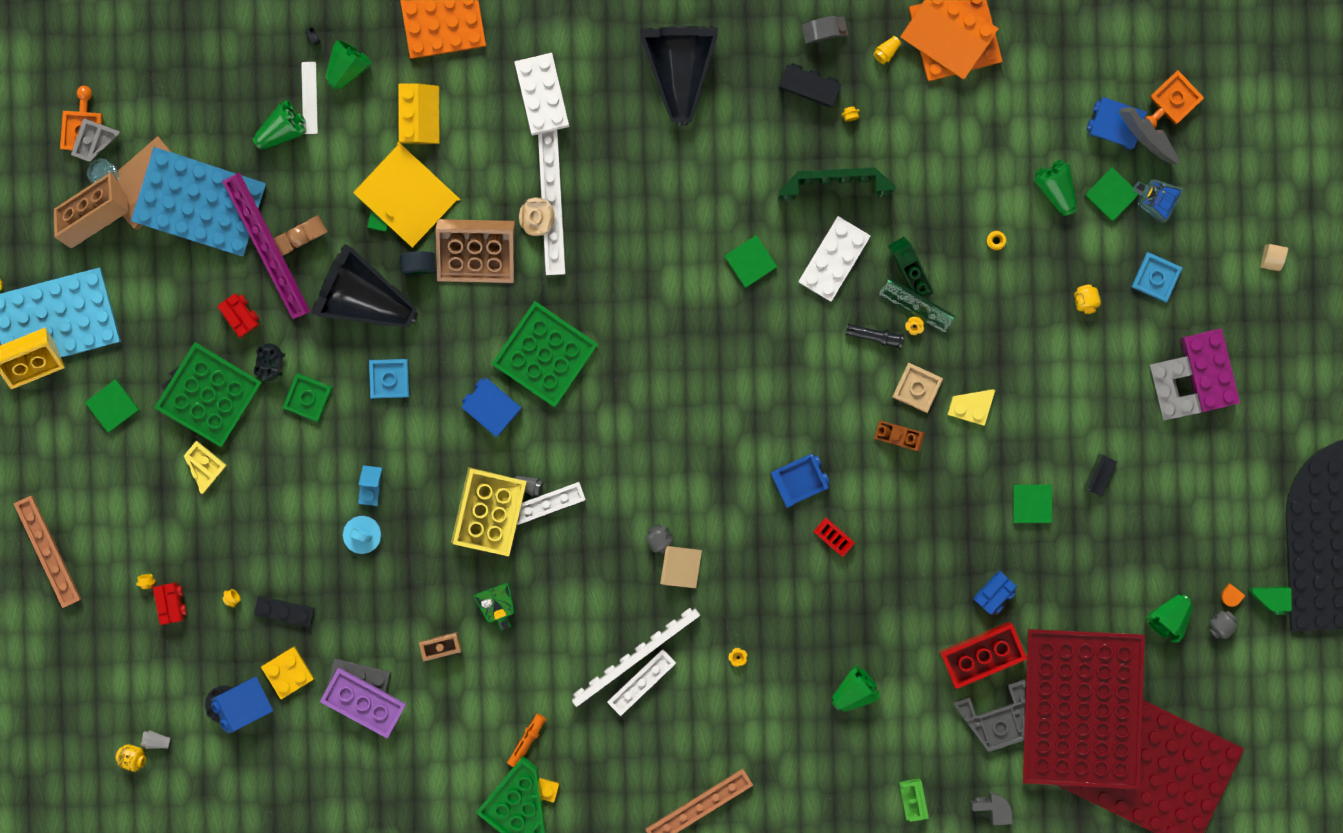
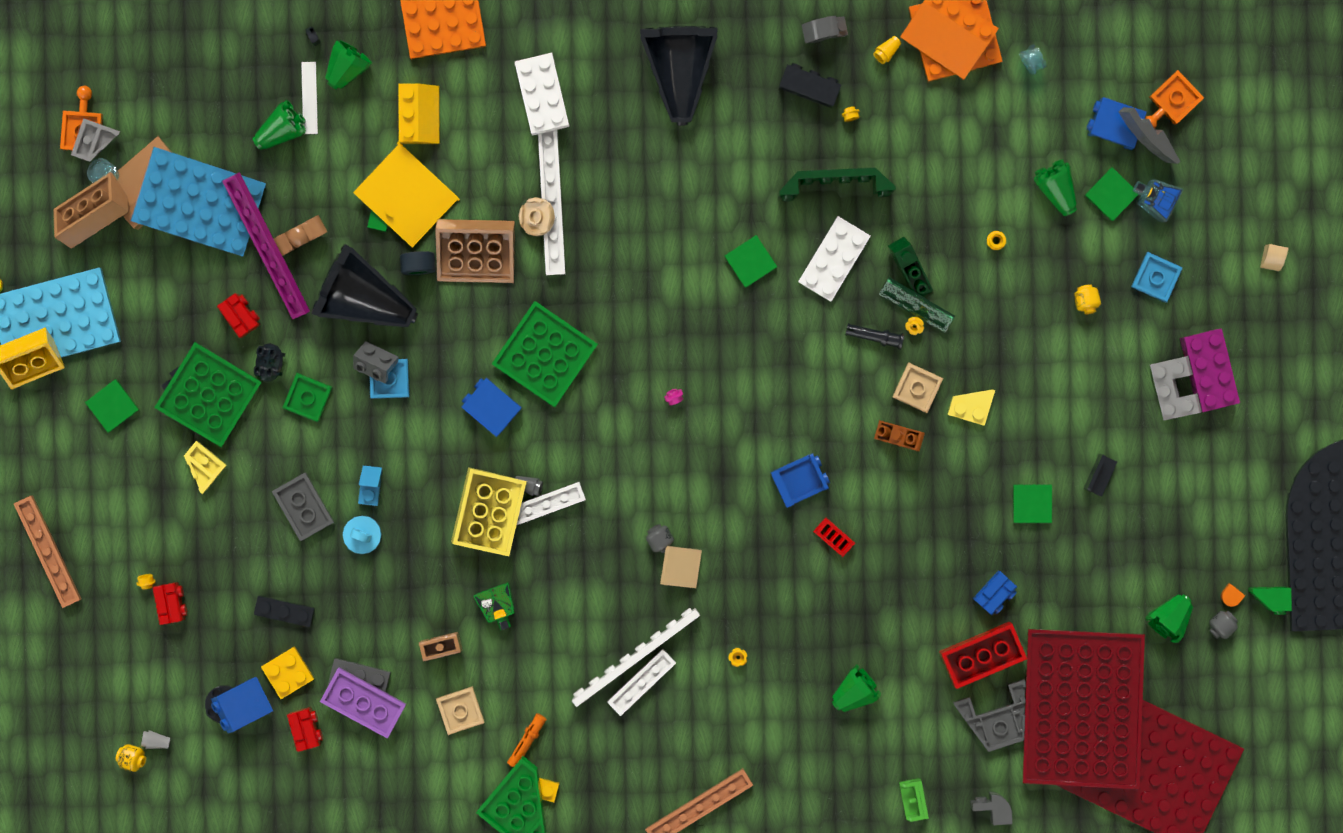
(231, 598): yellow plate -> none
(303, 506): none -> dark grey plate
(304, 729): none -> red brick
(374, 362): none -> dark grey bracket
(460, 710): none -> tan tile
(674, 396): none -> dark pink plate
(1033, 59): none -> clear light blue wheel

